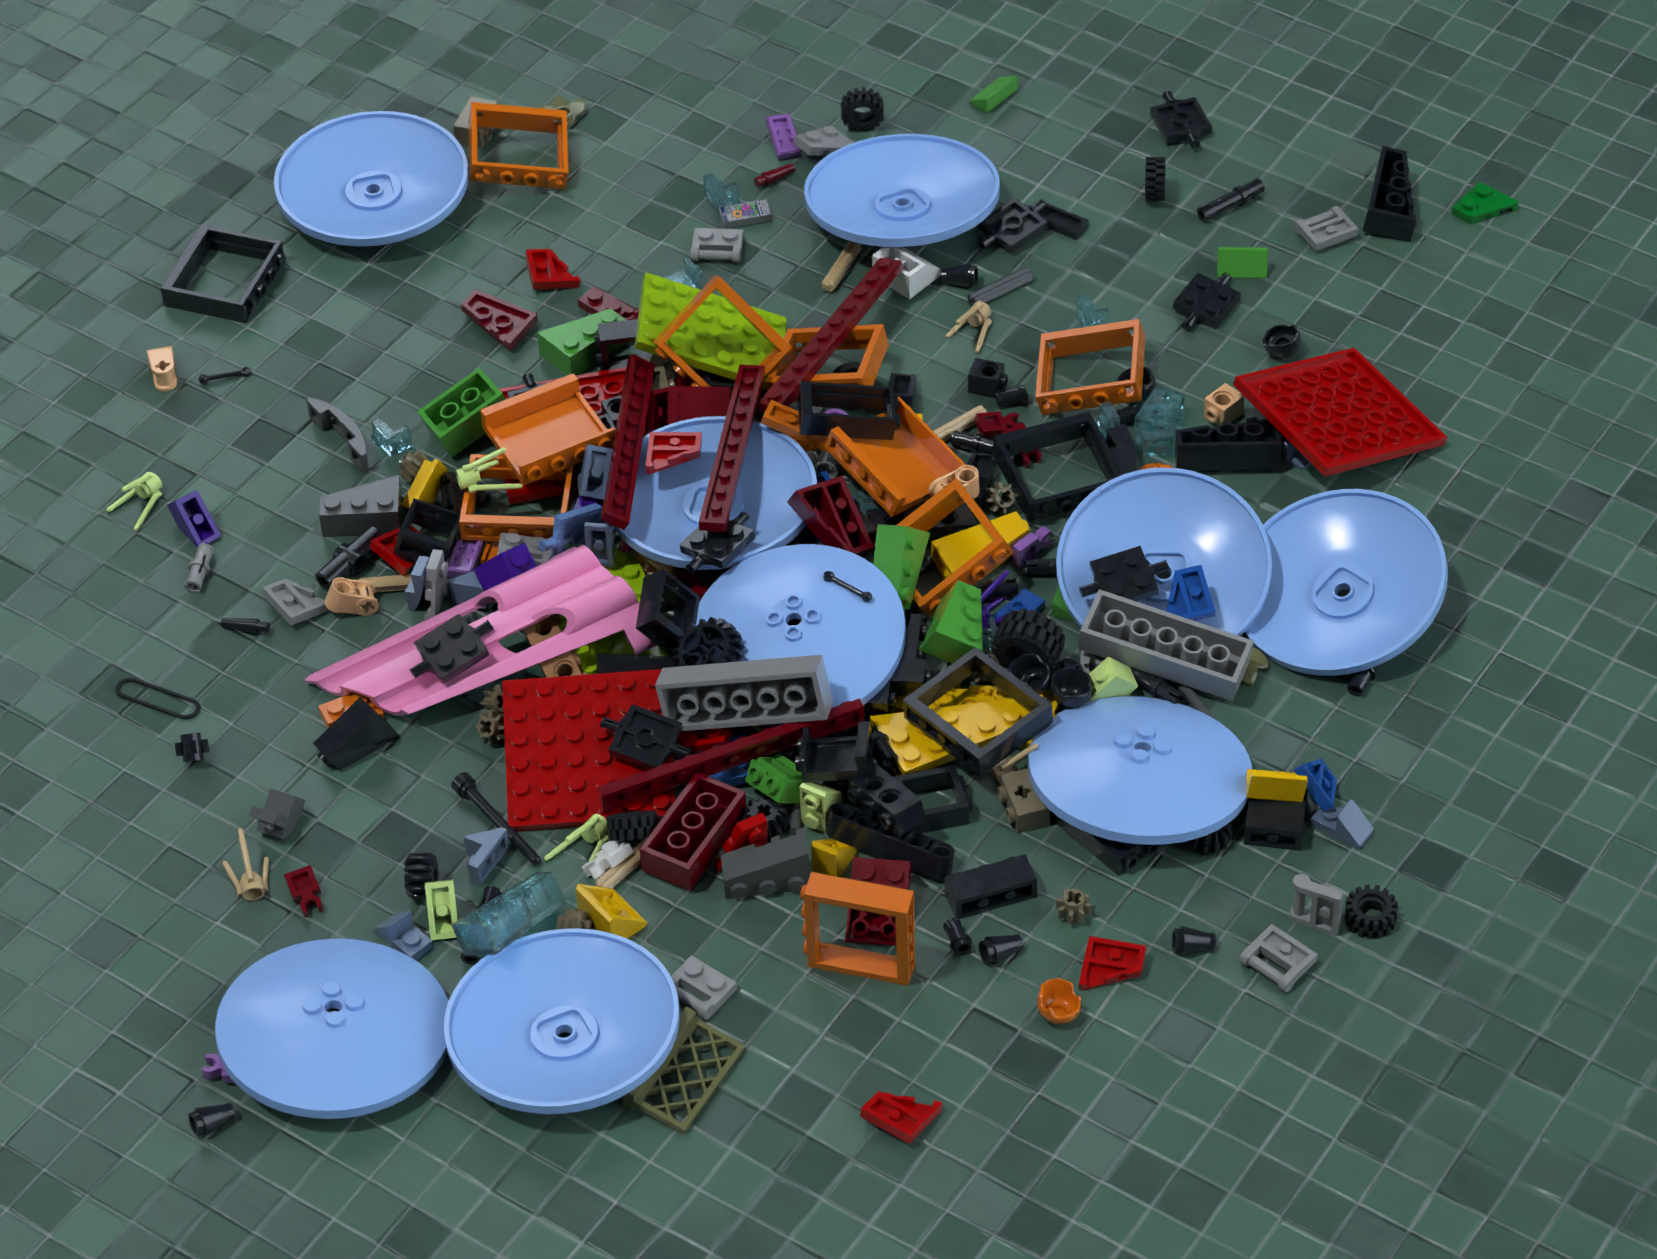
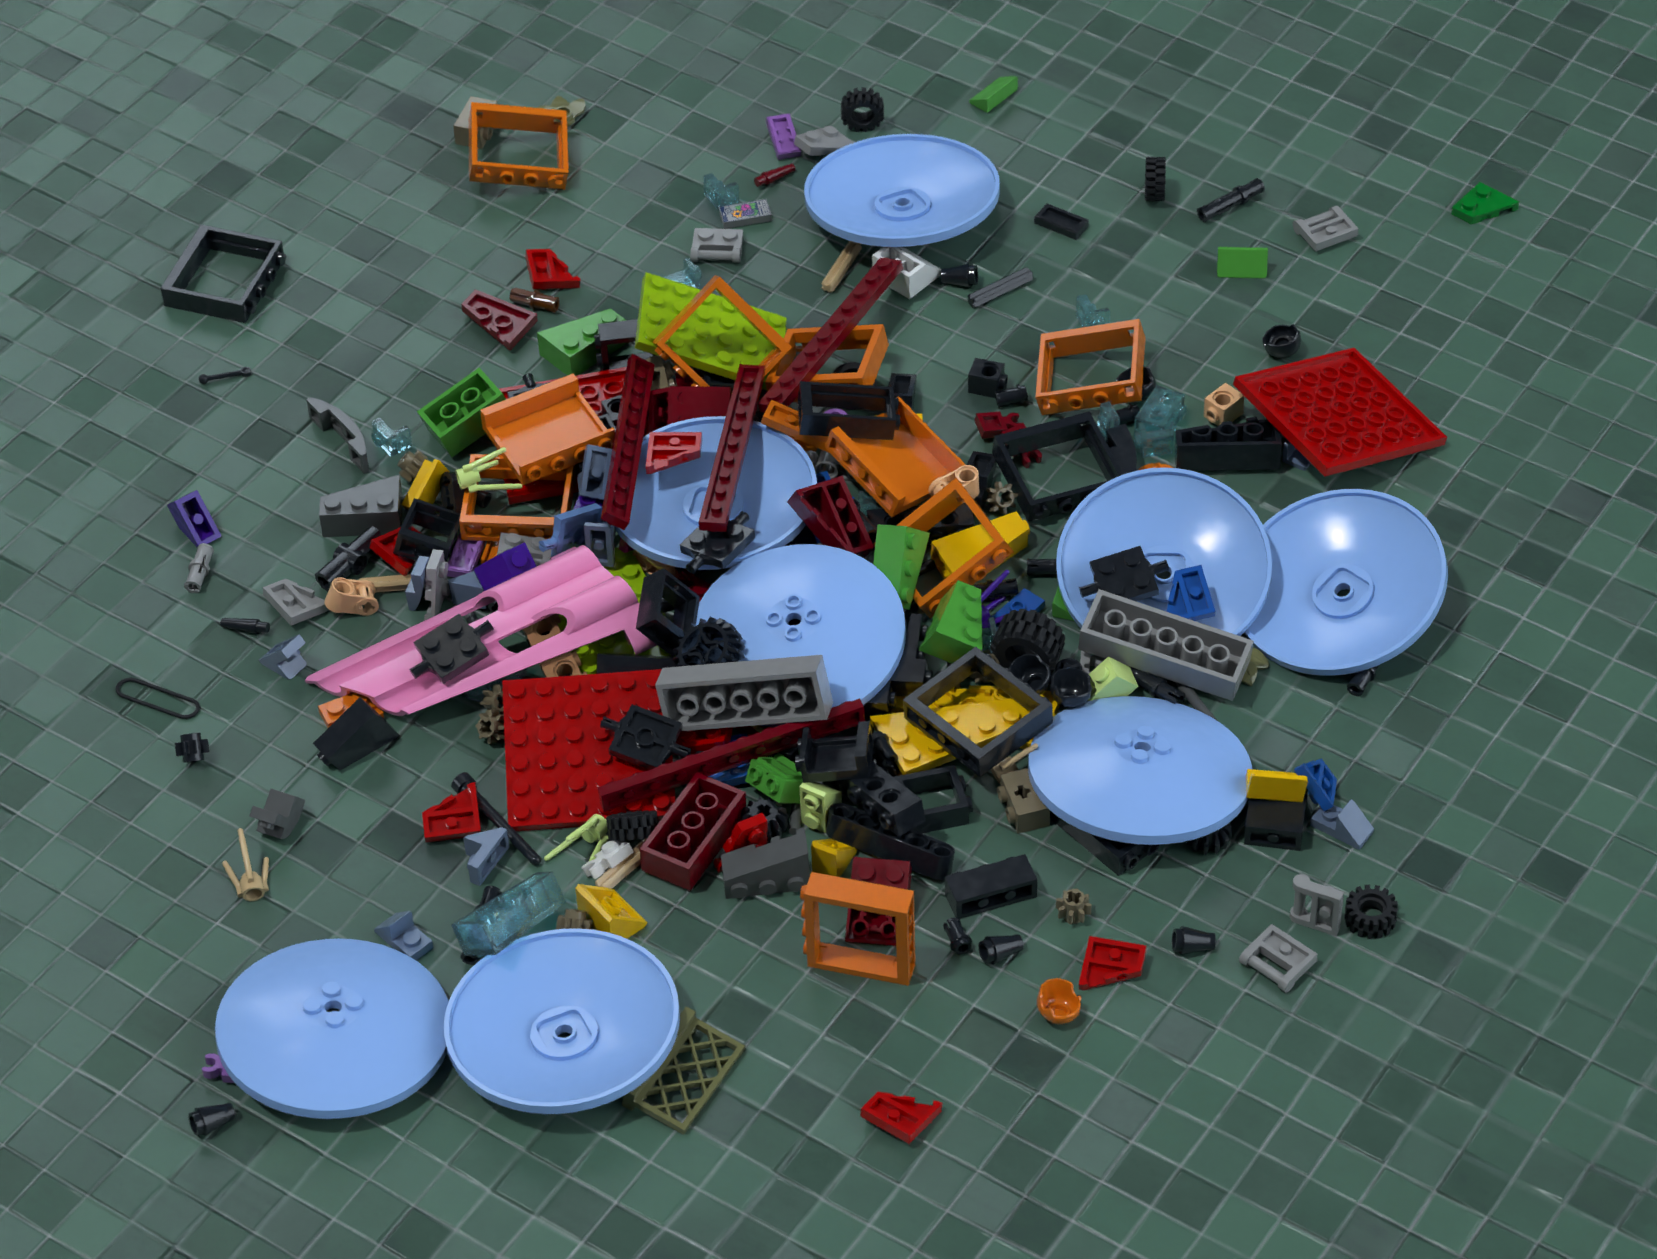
(145, 487): yellowish green plant -> none
(163, 368): light nougat piece -> none
(285, 657): none -> sand blue slope
(304, 888): dark red plate -> none
(333, 168): light blue dish -> none
(418, 869): black gear -> none
(441, 908): yellowish green slope -> none
(453, 817): none -> red wing
(535, 299): none -> reddish brown axle
(597, 301): plate -> none
(705, 983): light grey plate -> none
(829, 577): black hinge -> none
(959, 424): tan axle -> none
(972, 442): black pin -> none
(976, 316): tan plant -> none
(1013, 224): black plate -> none
(1029, 546): medium lavender plate -> none
(1181, 120): black plate -> none
(1206, 301): black plate -> none
(1390, 200): black wedge -> none

